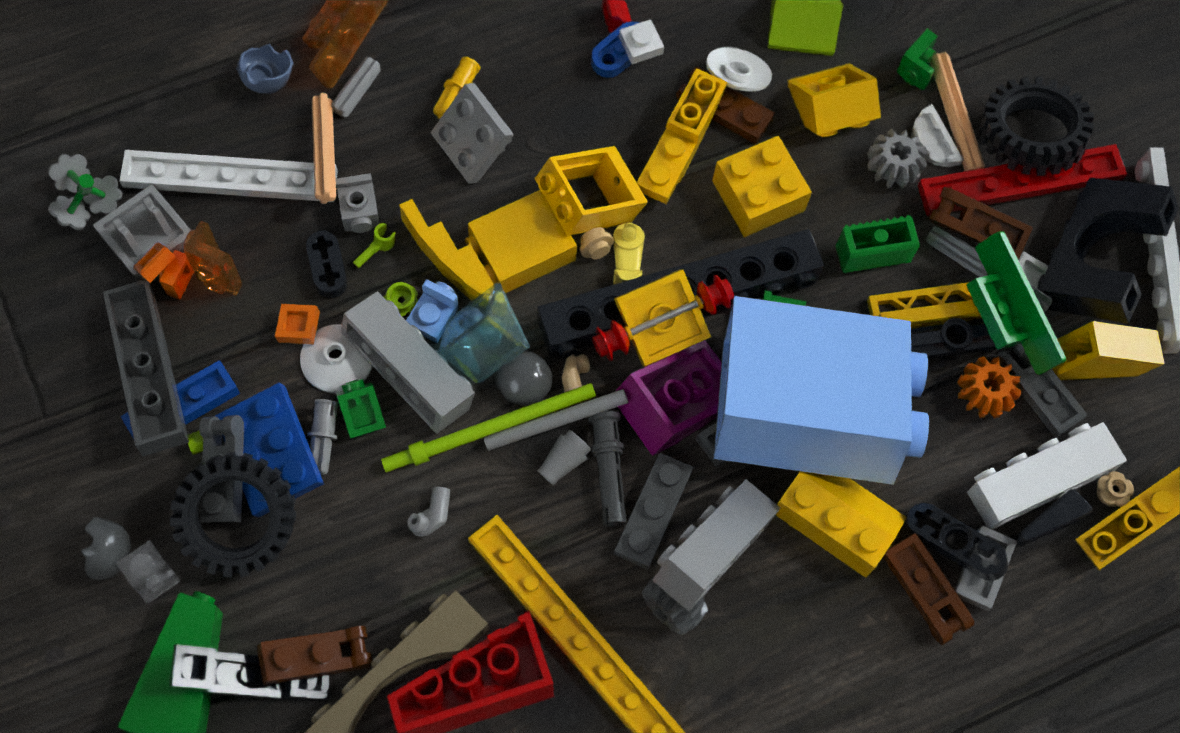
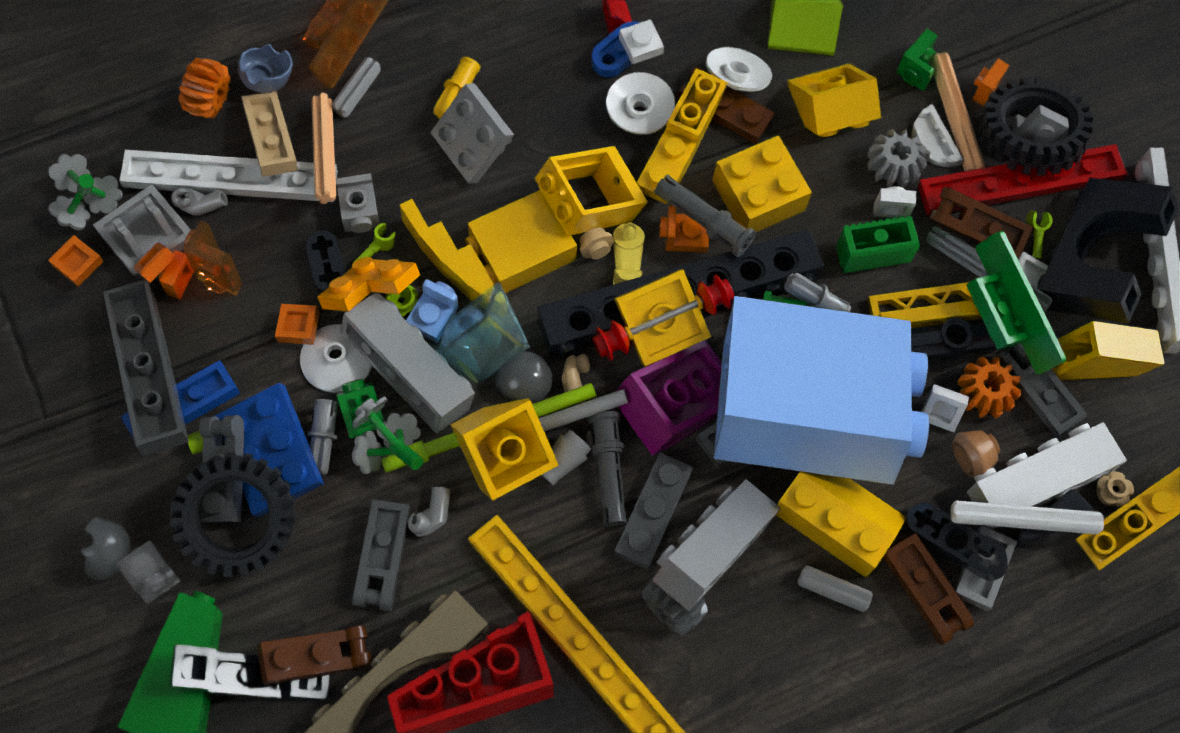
(75, 261): none -> orange plate
(198, 203): none -> light grey arm
(204, 88): none -> orange gear
(269, 134): none -> tan plate
(366, 277): none -> light orange plate
(381, 553): none -> dark grey plate
(396, 434): none -> light grey plant
(504, 446): none -> yellow slope
(640, 91): none -> white dish
(682, 233): none -> orange bracket
(717, 223): none -> dark grey pin
(814, 294): none -> light grey axle
(835, 588): none -> light grey axle
(894, 202): none -> white plate
(945, 407): none -> white plate
(975, 451): none -> medium nougat cone
(989, 80): none -> orange plate
(1027, 517): none -> white axle
(1038, 232): none -> lime hand
(1040, 125): none -> light grey bracket

